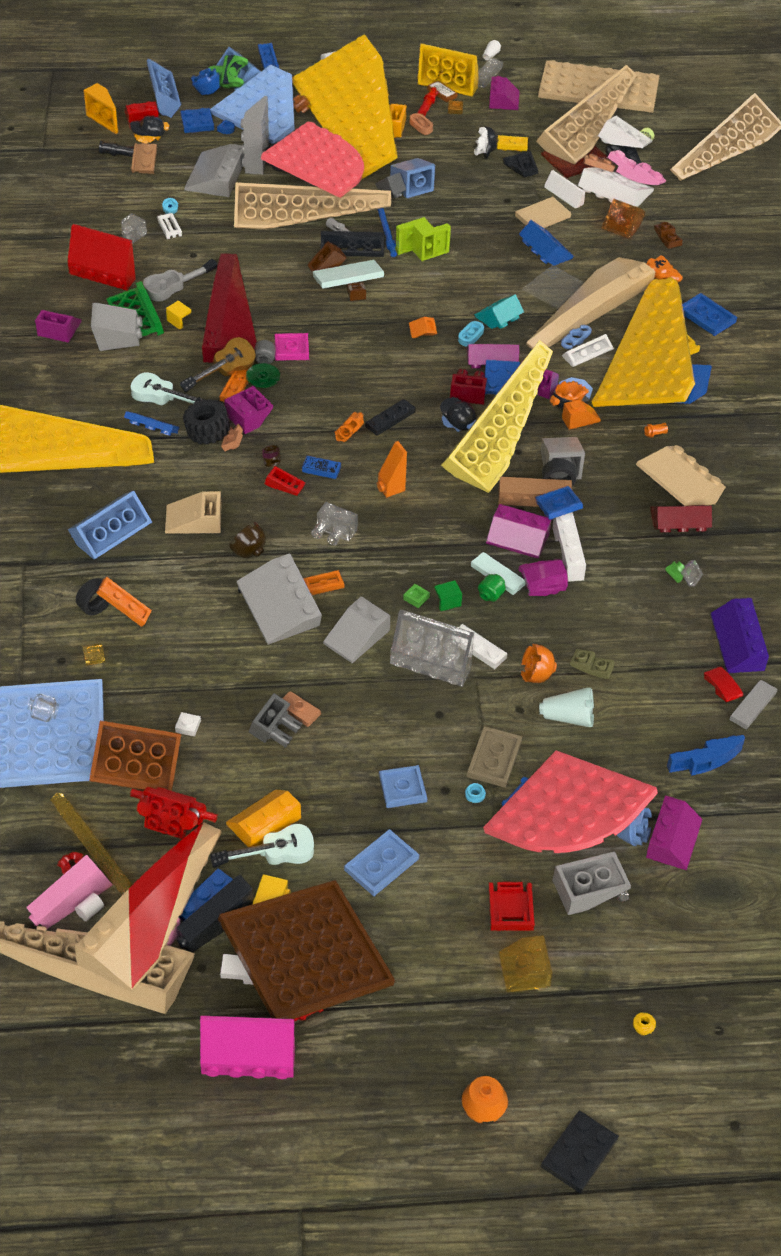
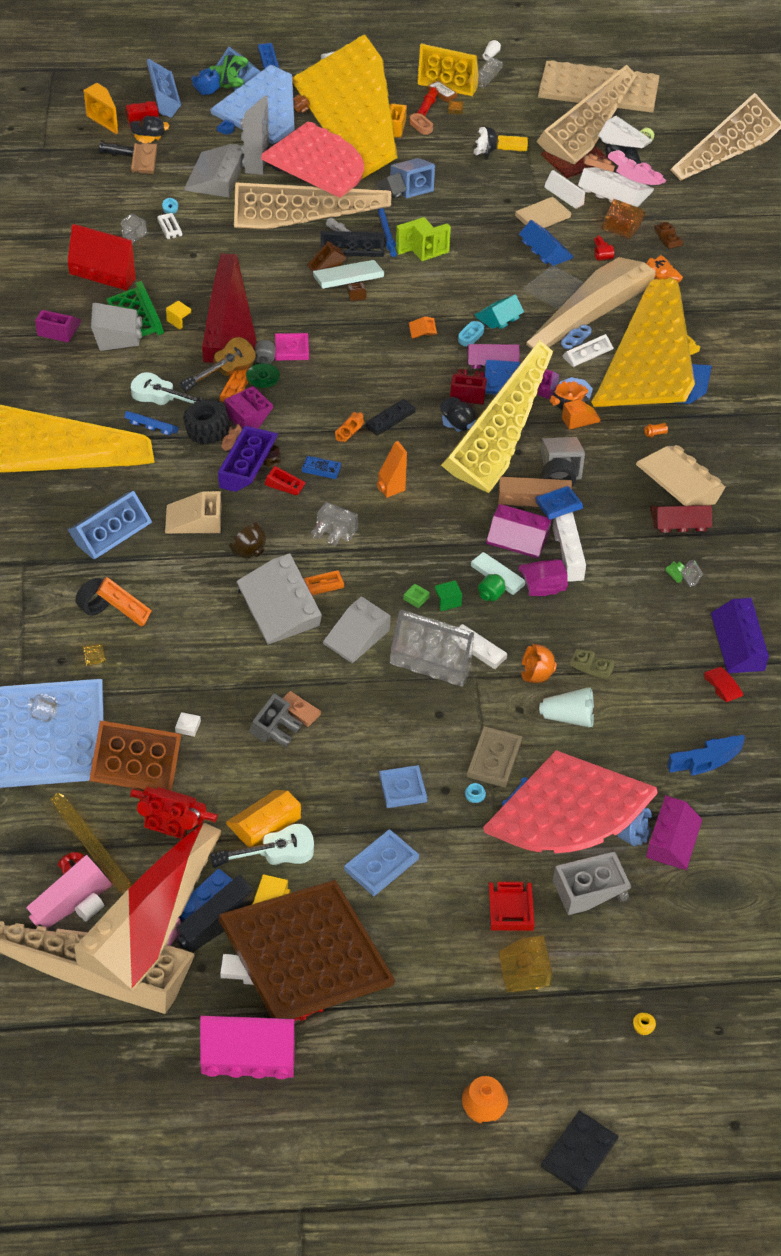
(165, 284): light grey piece -> none
(197, 120): blue plate -> none
(245, 458): none -> dark purple slope
(503, 94): magenta slope -> none
(522, 164): black wing -> none
(603, 250): none -> red axle
(708, 314): blue plate -> none
(753, 704): light grey tile -> none

